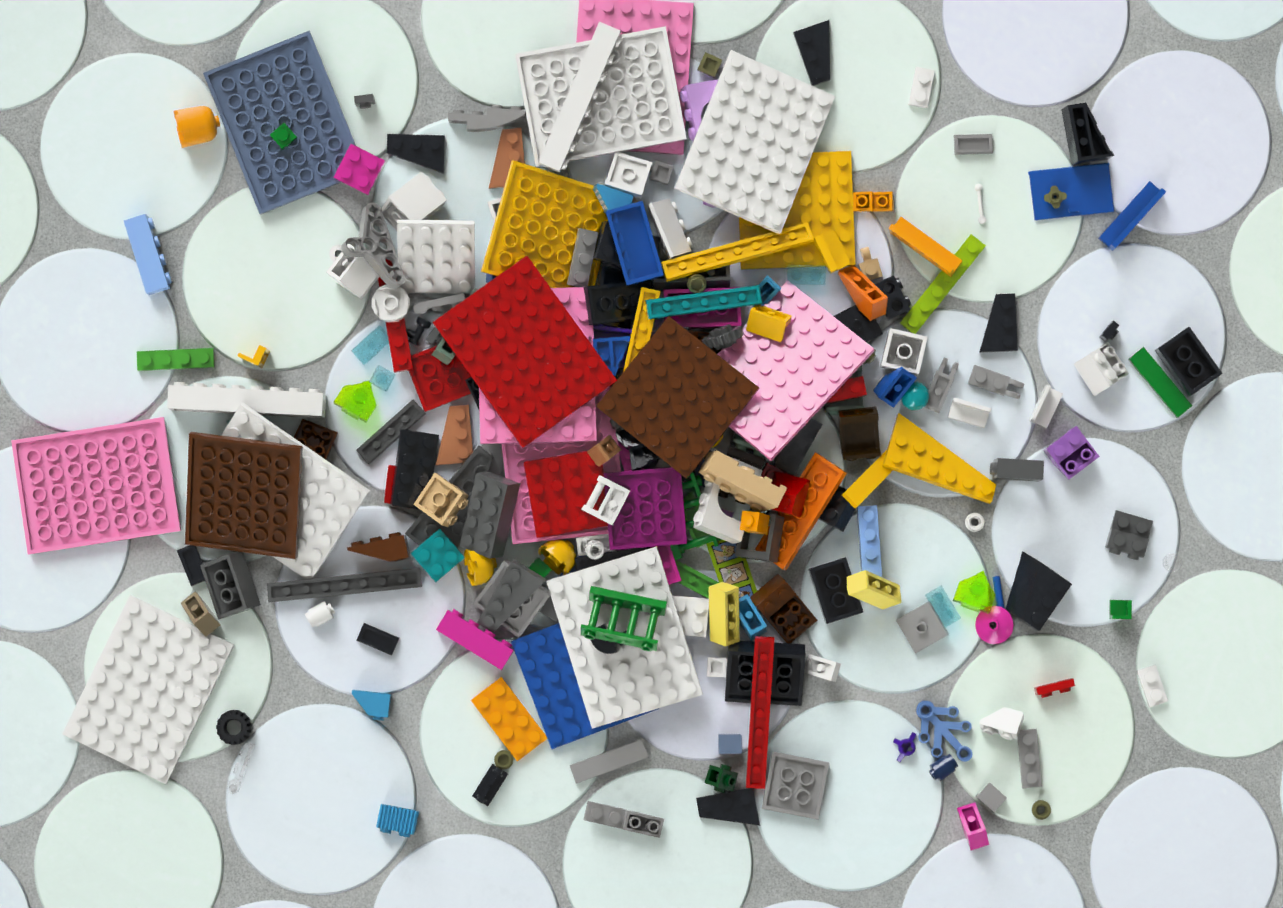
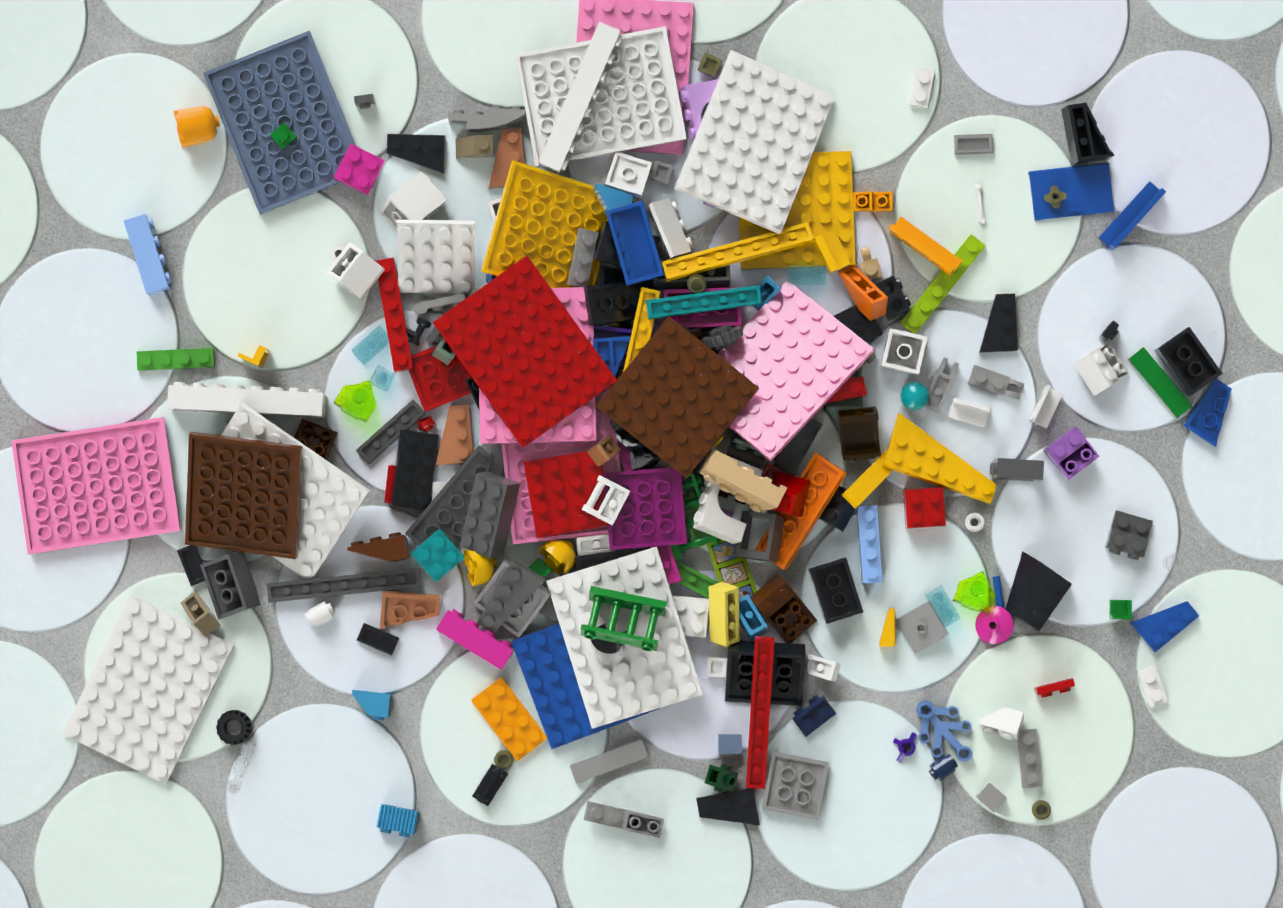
(377, 255): light grey beam -> none
(390, 304): white tile -> none
(406, 607): none -> nougat wing
(426, 424): none -> red plate
(441, 500): tan plate -> none
(475, 146): none -> dark tan slope
(594, 555): white plate -> none
(754, 522): light orange brick -> none
(768, 322): yellow panel -> none
(813, 715): none -> dark blue bracket
(815, 51): black wing -> none
(873, 589): light yellow brick -> none
(888, 633): none -> yellow slope
(894, 386): blue slope -> none
(924, 508): none -> red brick
(973, 826): dark pink slope -> none
(1164, 625): none -> blue wing
(1209, 413): none -> blue wing

